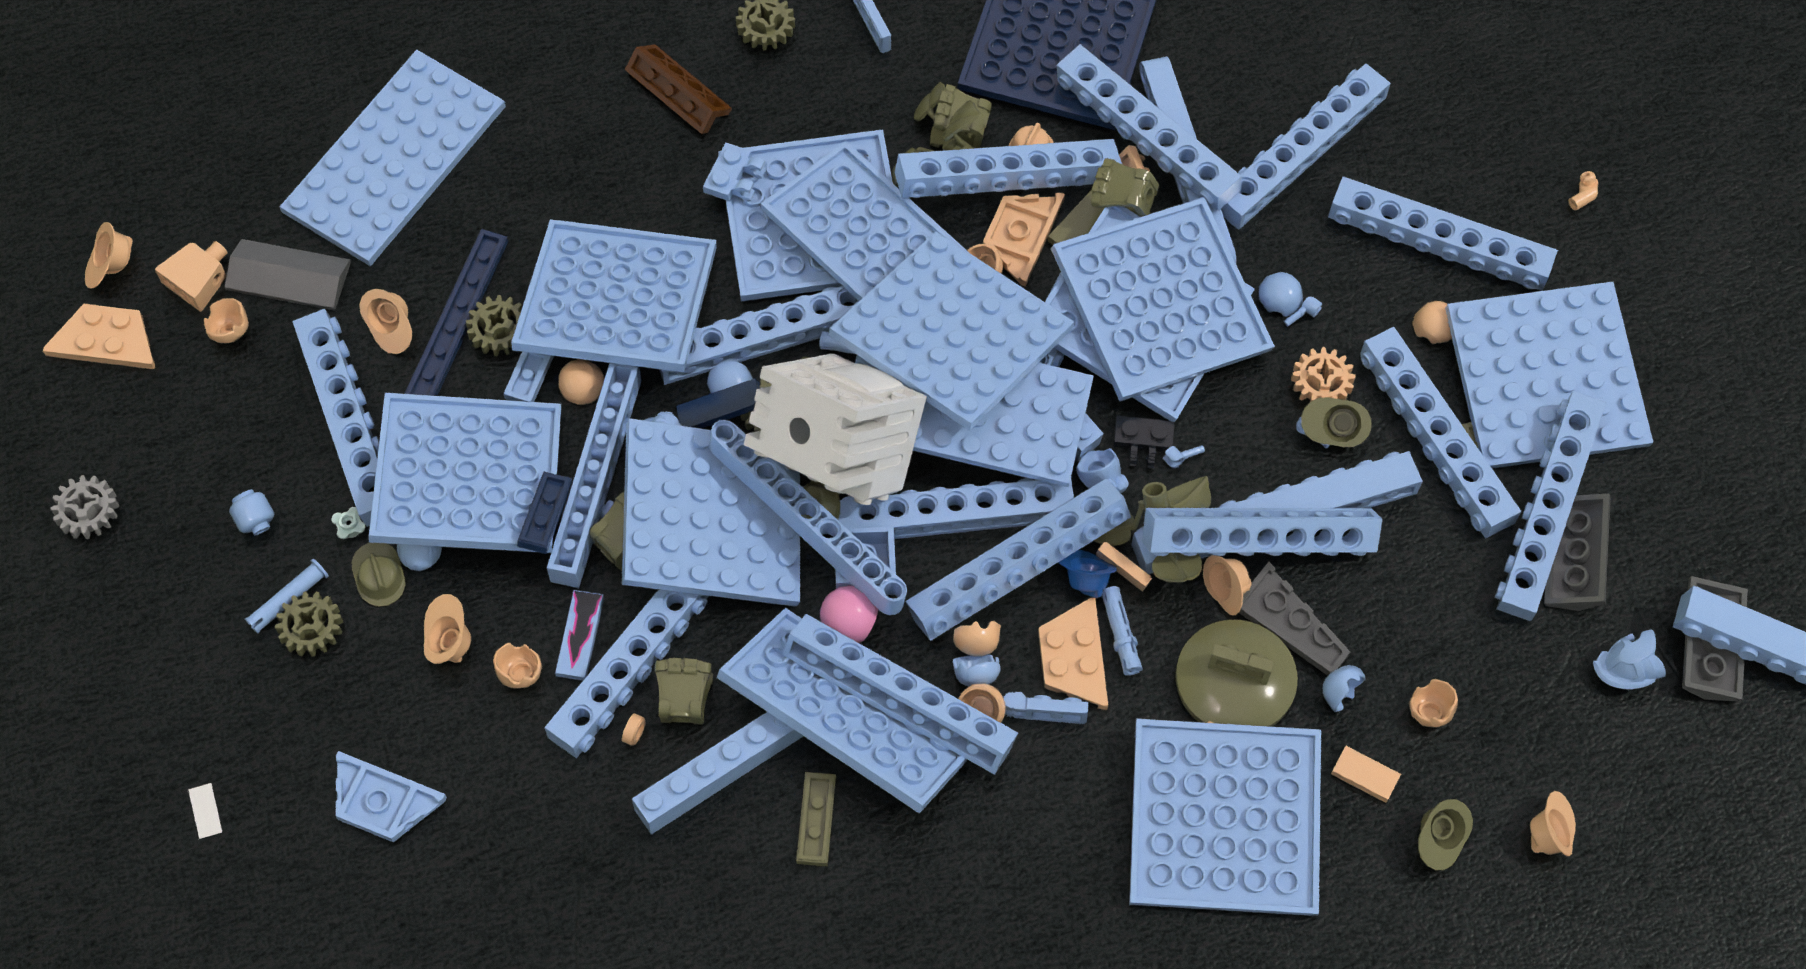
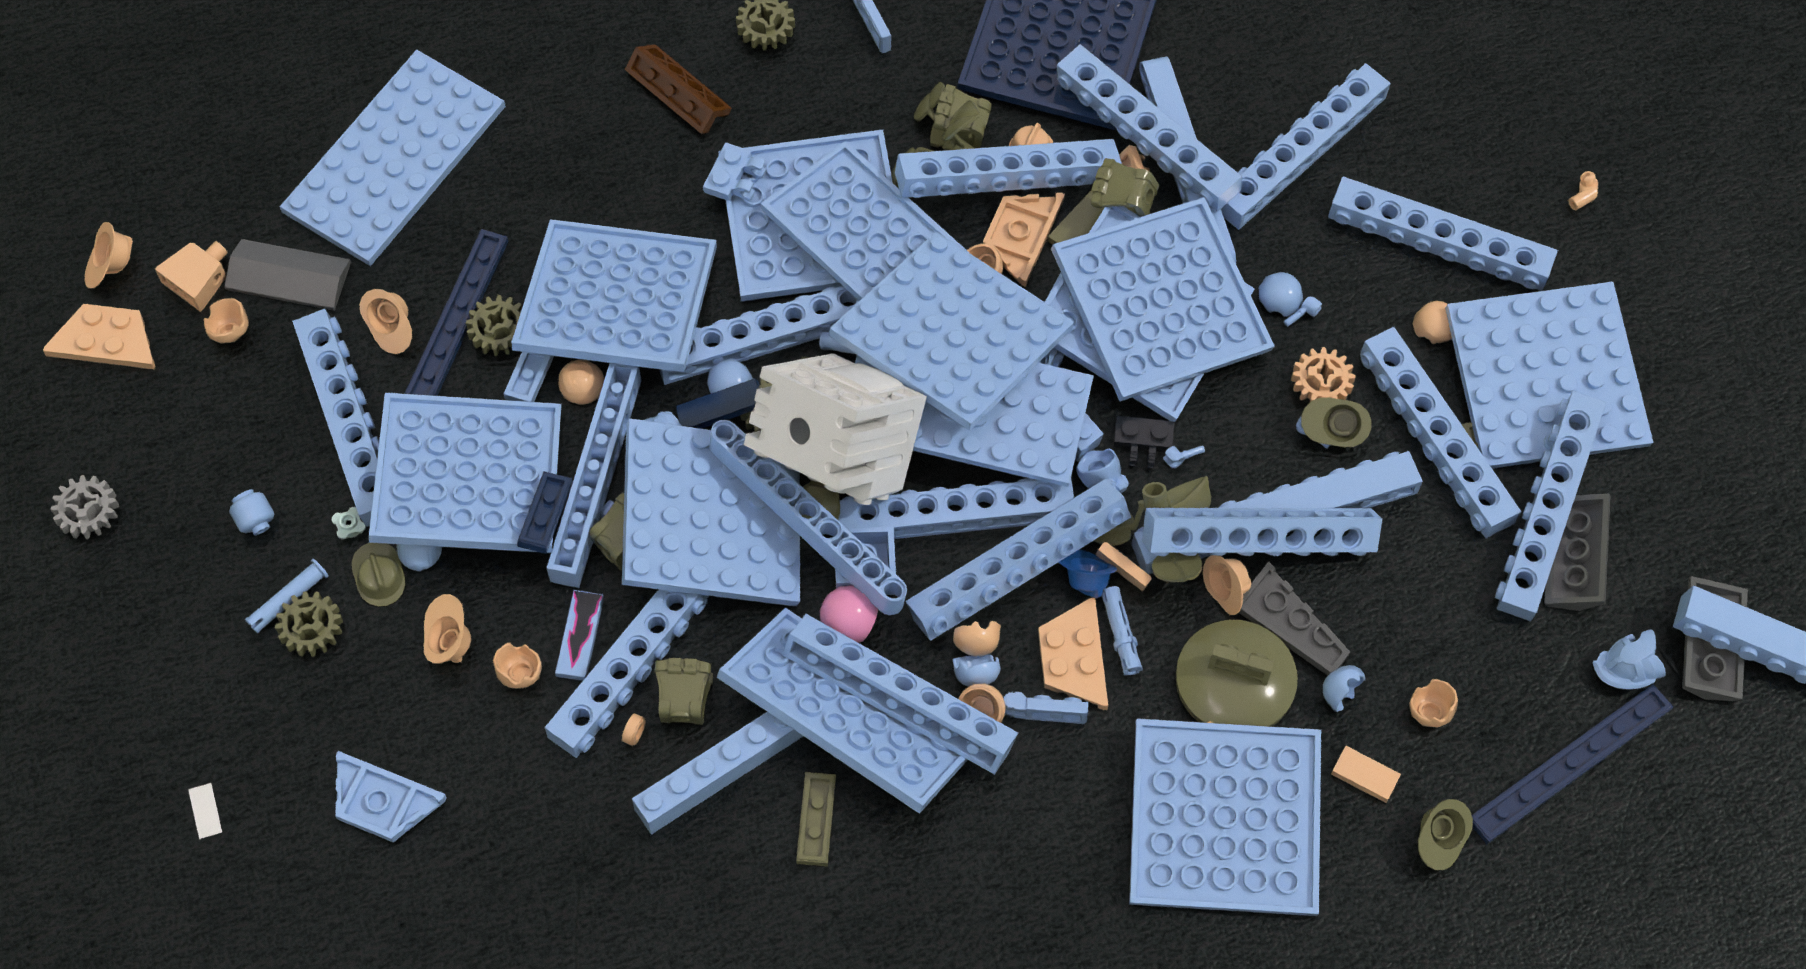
(1554, 827): light nougat piece -> none
(1570, 763): none -> dark blue tile

